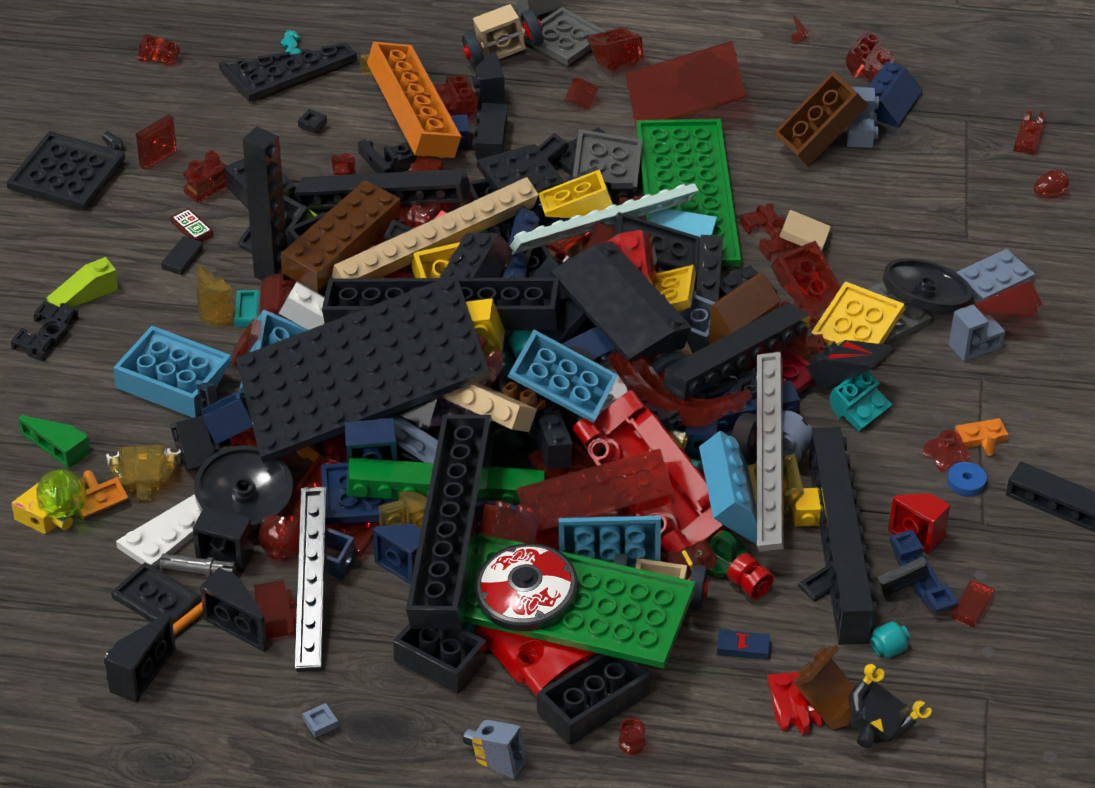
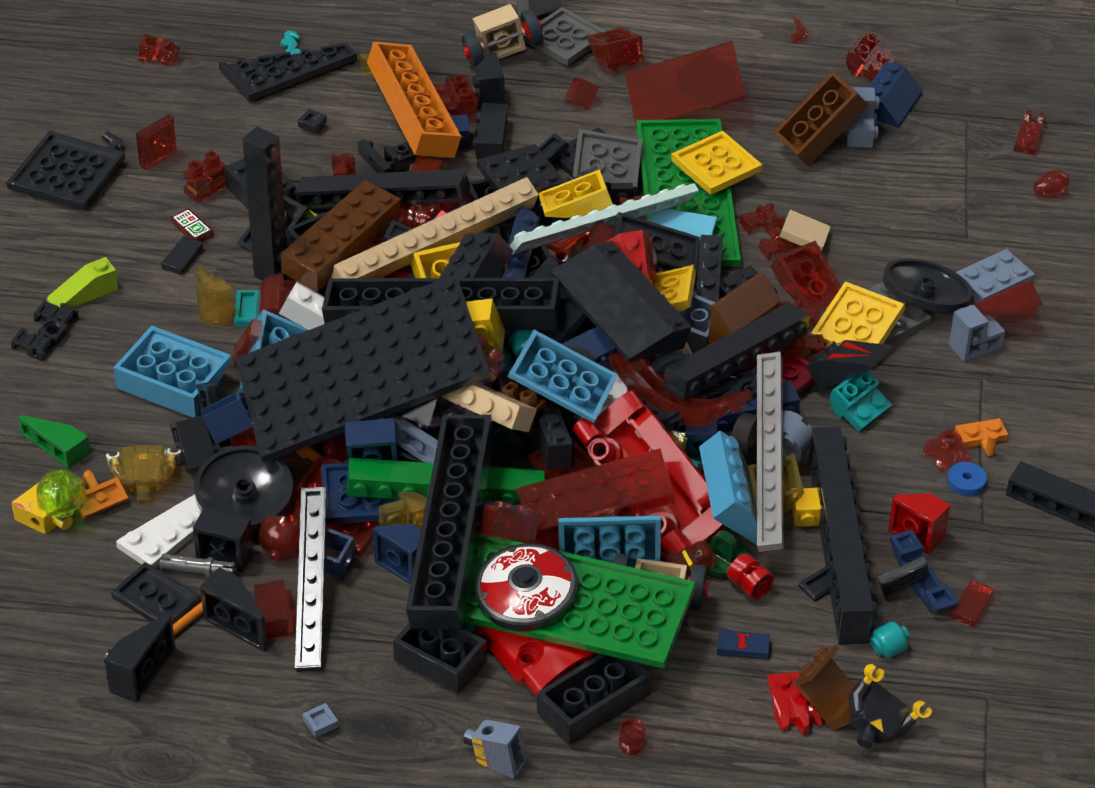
(716, 162): none -> yellow plate

